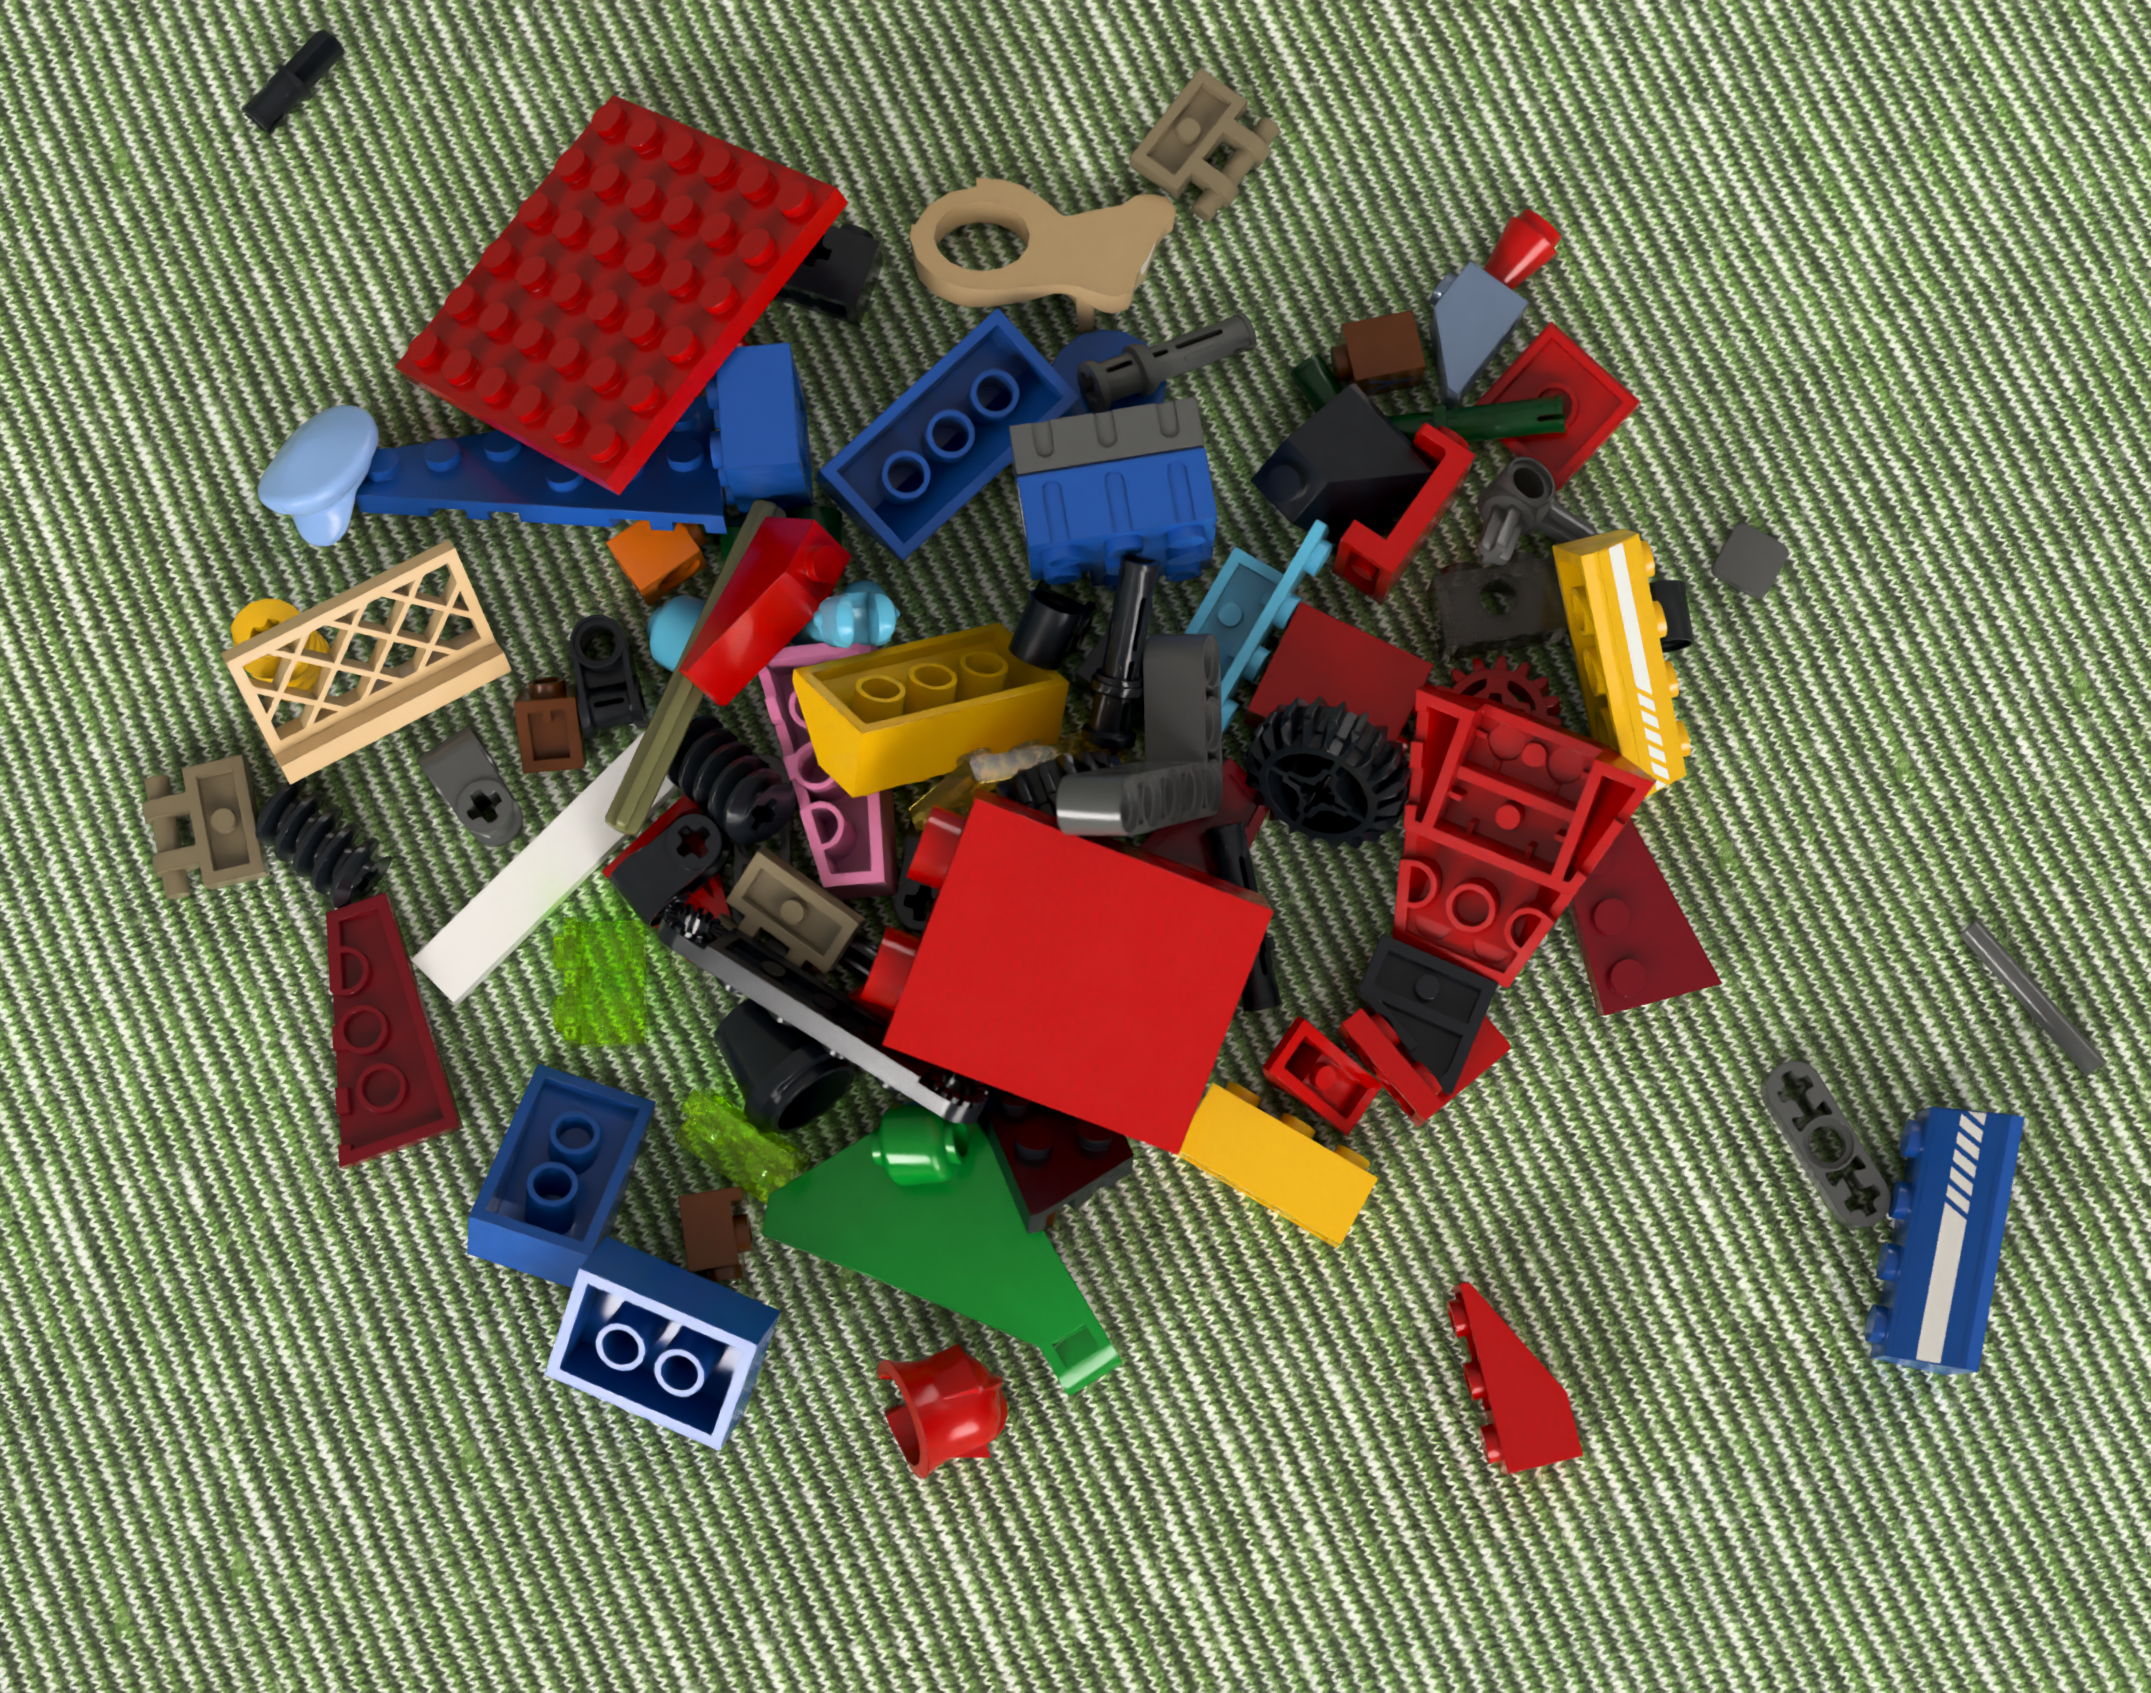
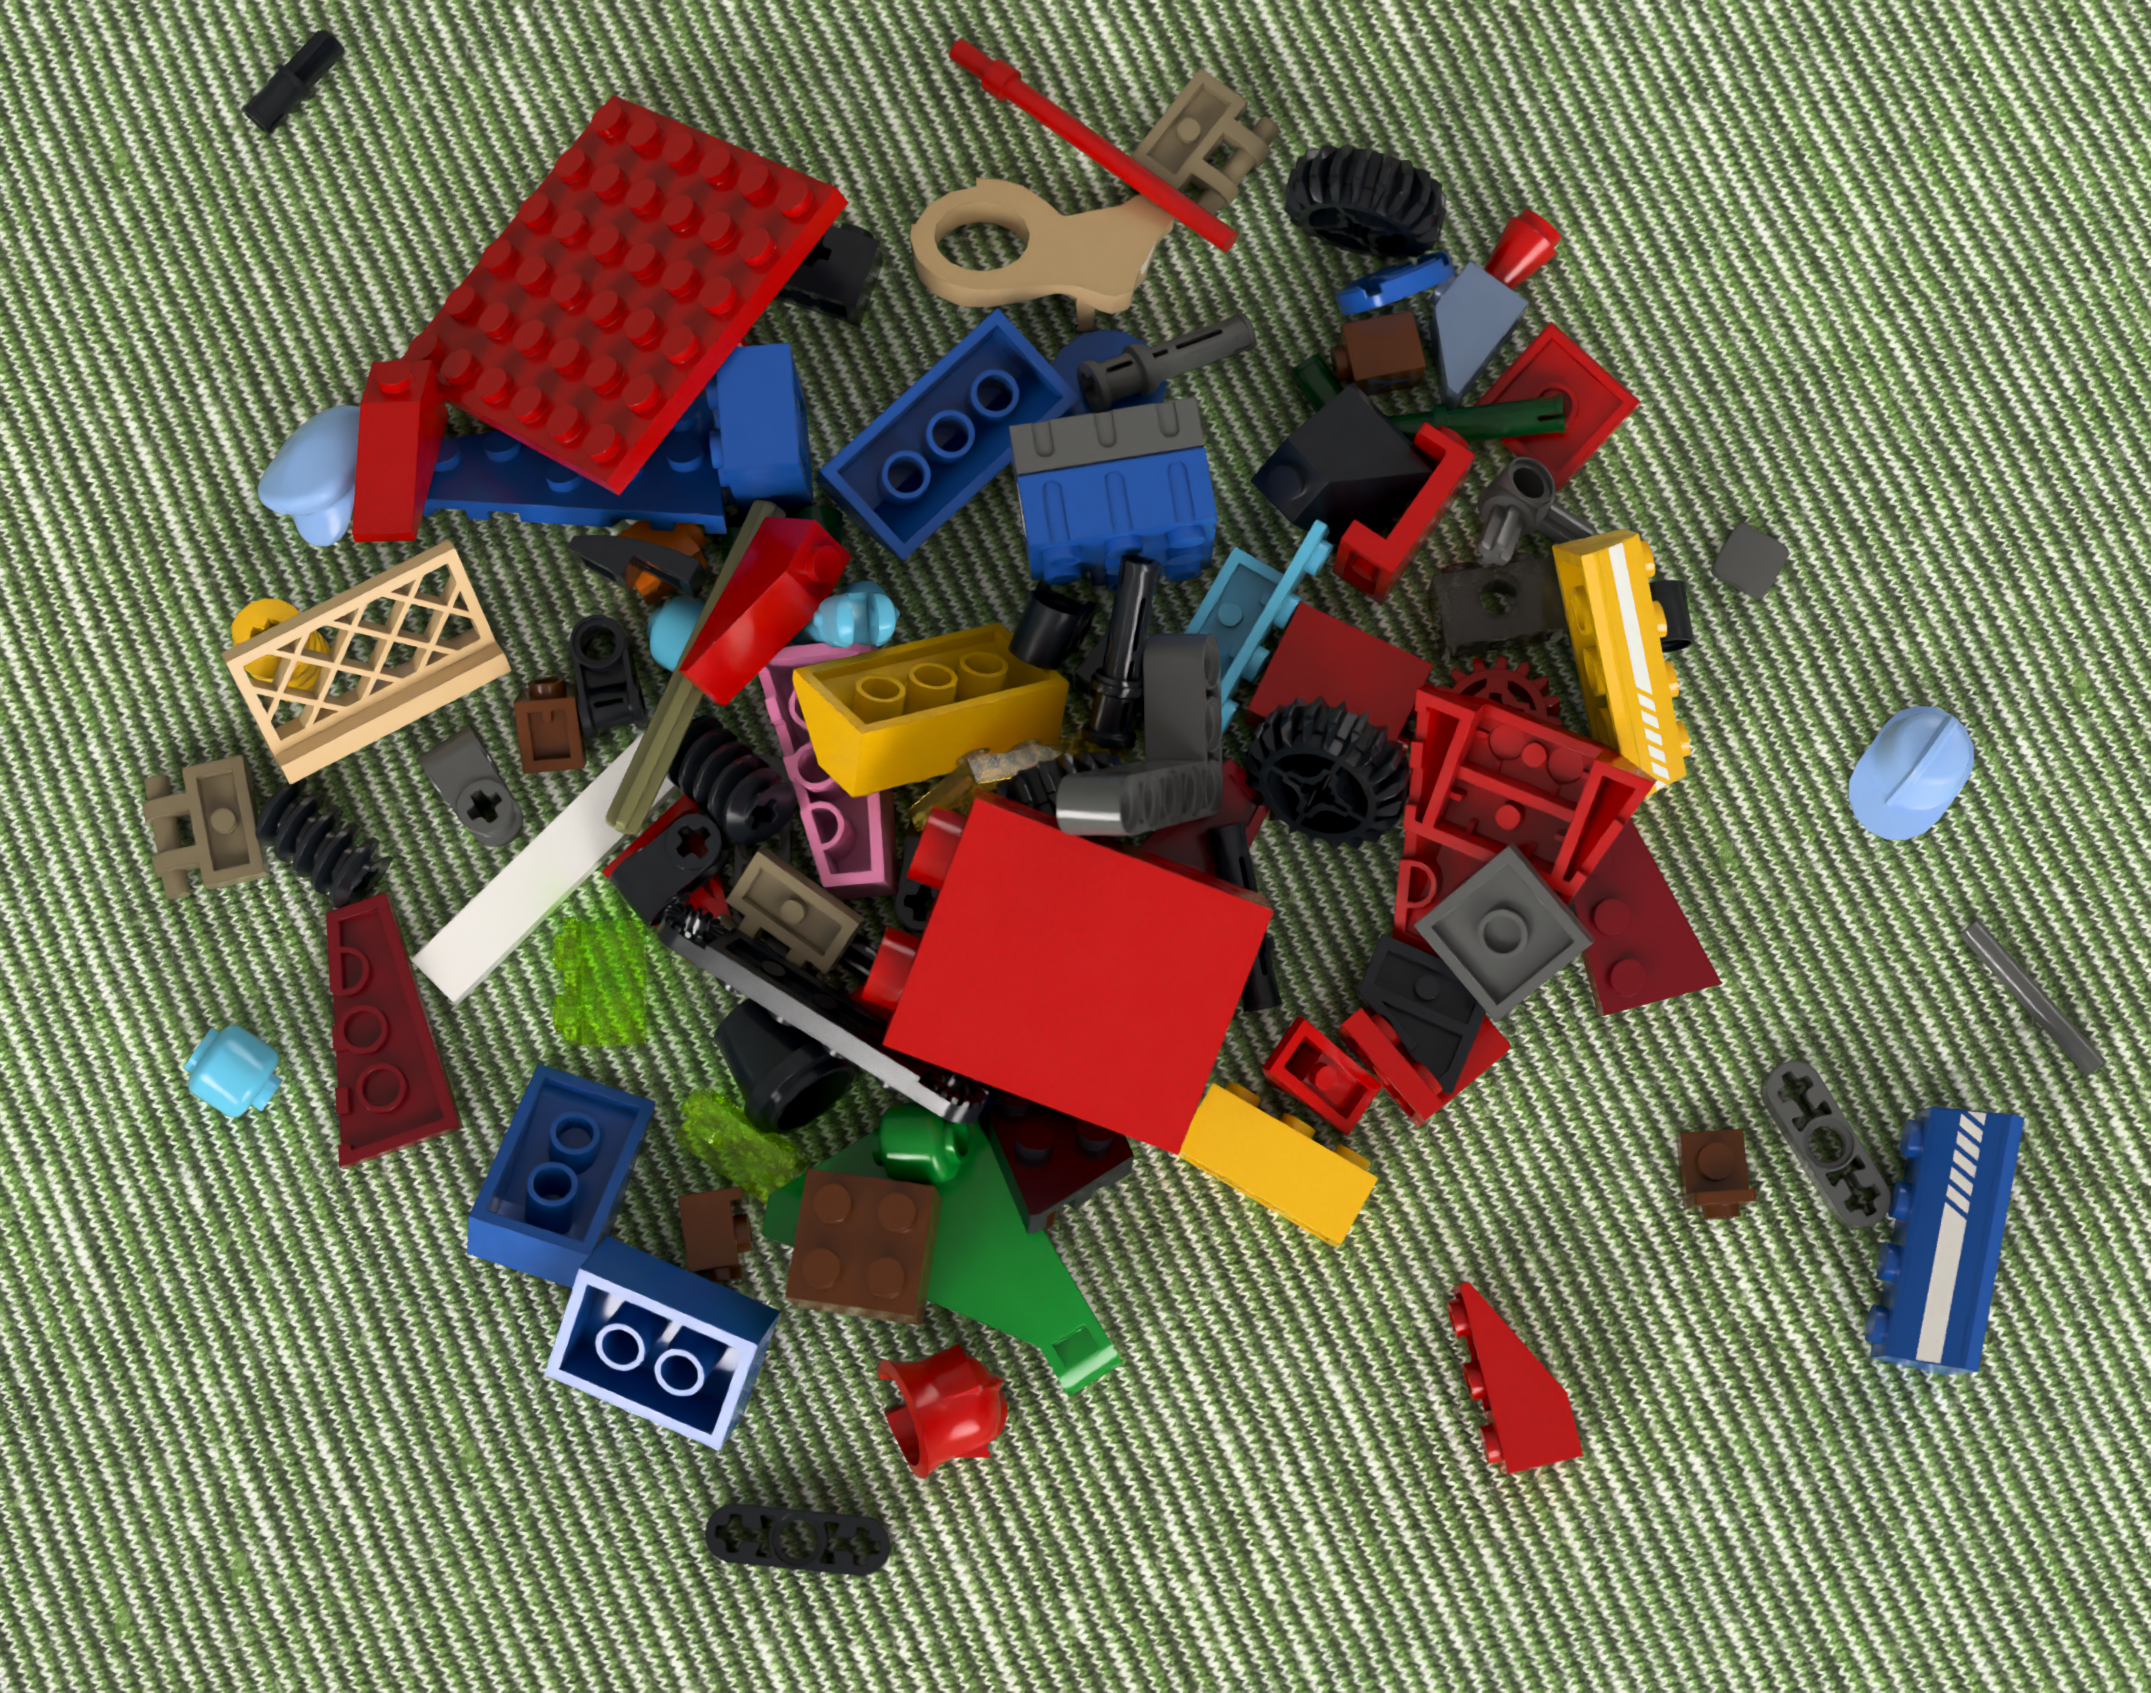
(233, 1071): none -> medium azure head
(396, 449): none -> red slope
(625, 558): none -> black slope
(753, 1518): none -> black beam
(864, 1246): none -> reddish brown brick
(1005, 83): none -> red bar
(1365, 202): none -> black gear
(1394, 283): none -> blue tile
(1504, 932): none -> dark grey tile
(1714, 1173): none -> reddish brown bracket
(1911, 773): none -> light blue piece

